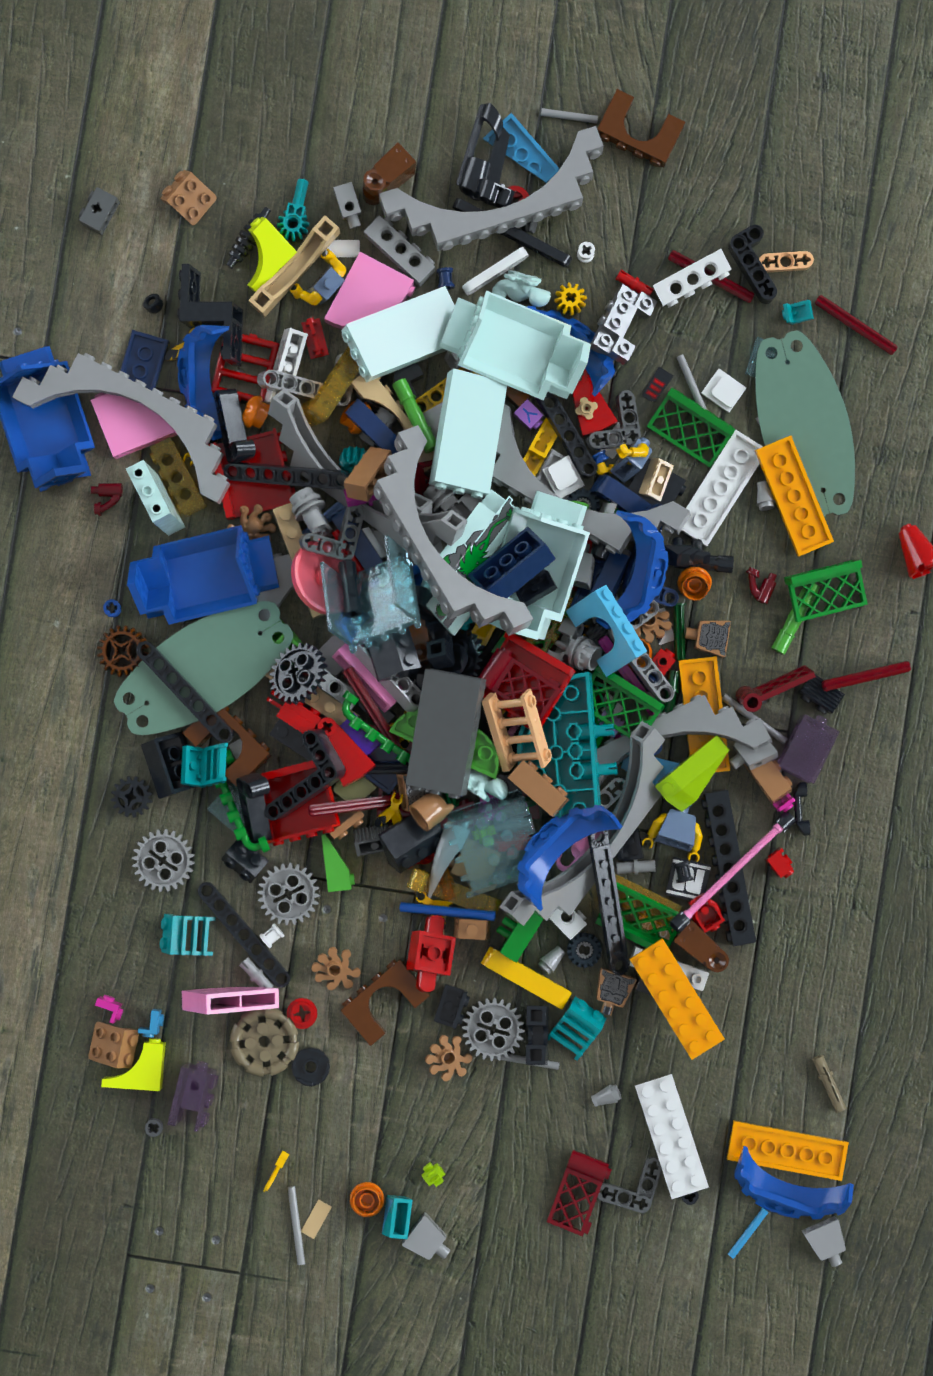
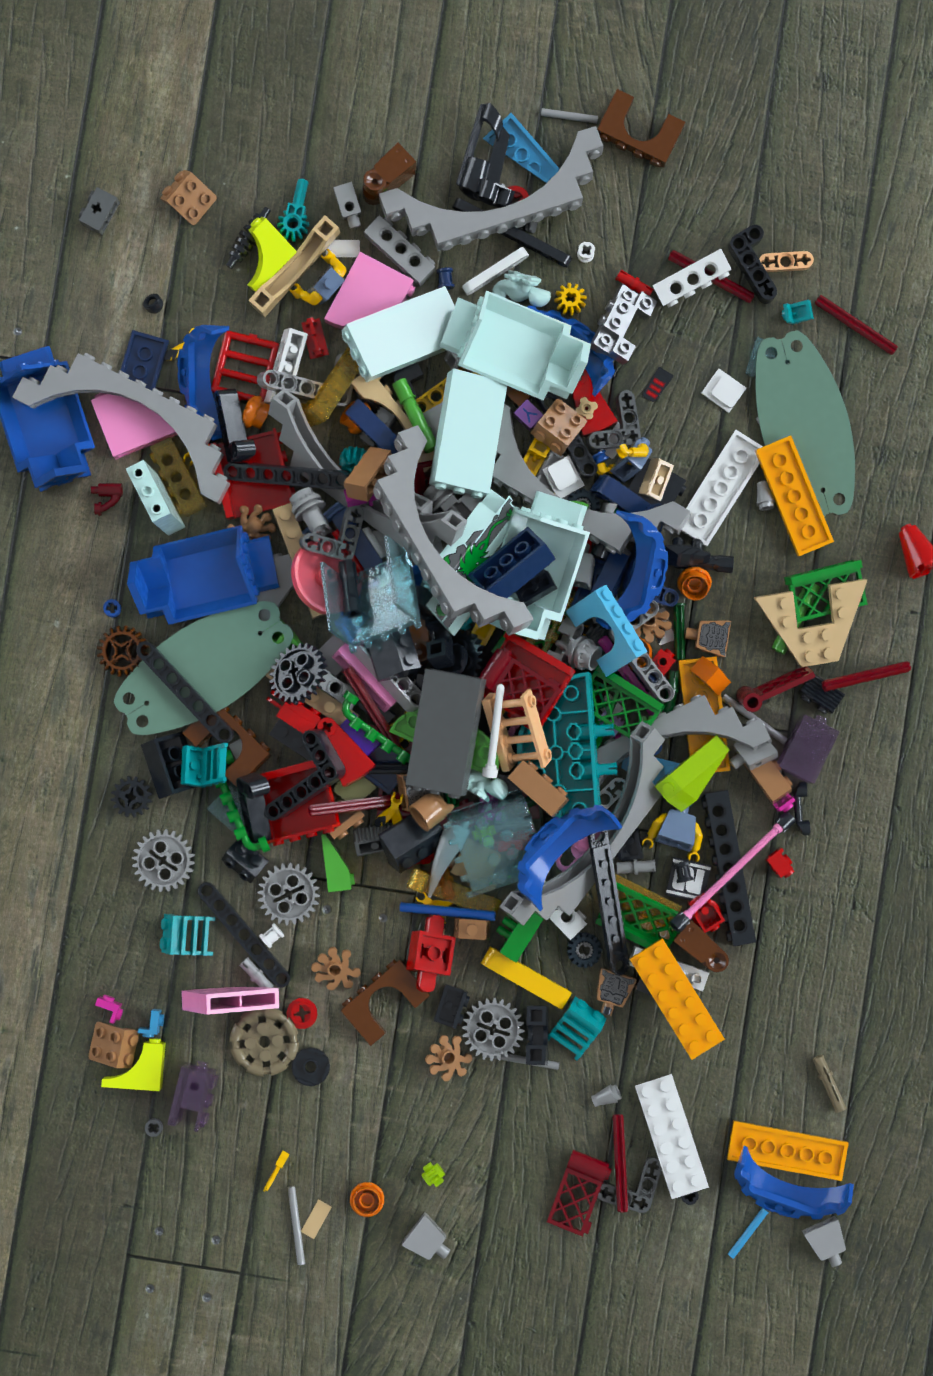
(197, 313): black bracket -> none
(397, 1217): teal brick -> none
(490, 769): none -> white piece
(550, 961): light grey cone -> none
(558, 427): none -> medium nougat bracket
(620, 1163): none -> dark red axle
(691, 382): light grey bar -> none
(700, 413): green fence -> none
(710, 675): none -> orange slope
(767, 587): dark red plant -> none
(819, 642): none -> tan wing

